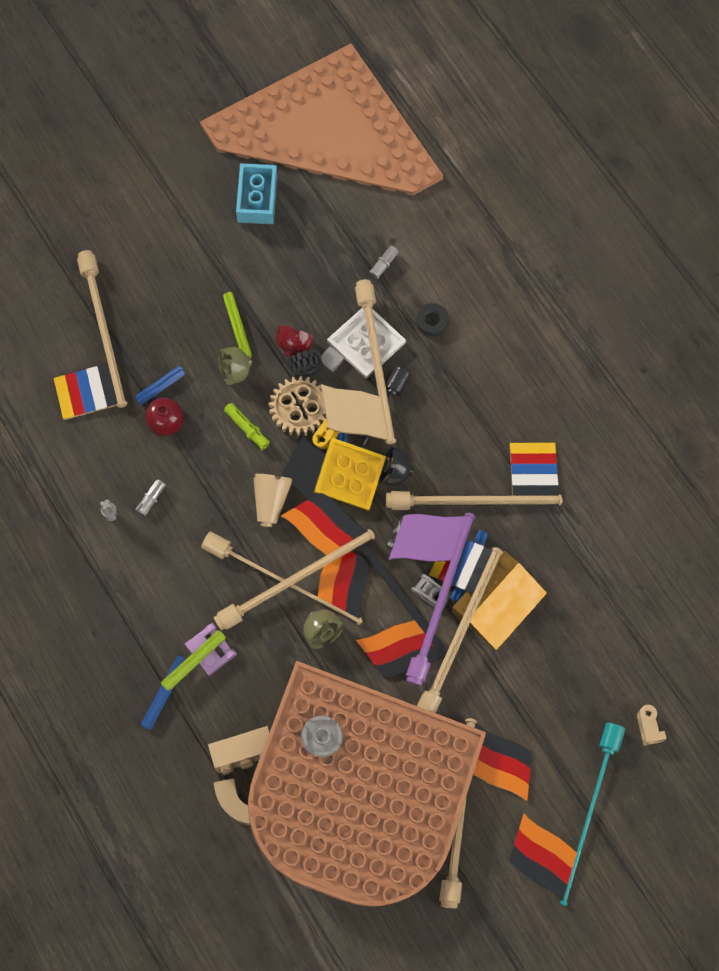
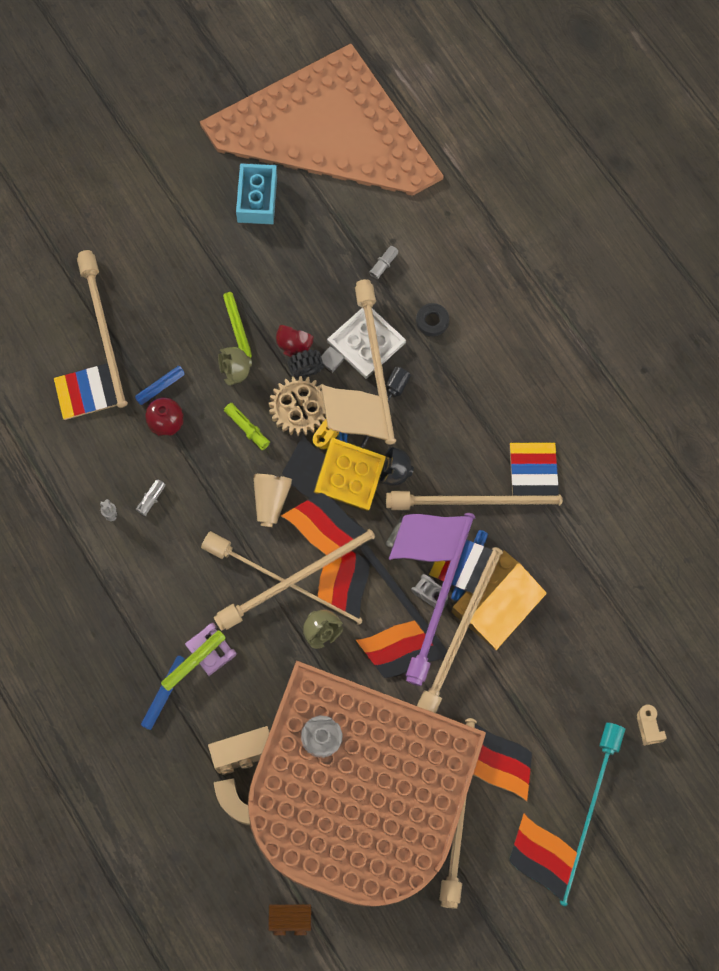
(290, 918): none -> reddish brown brick

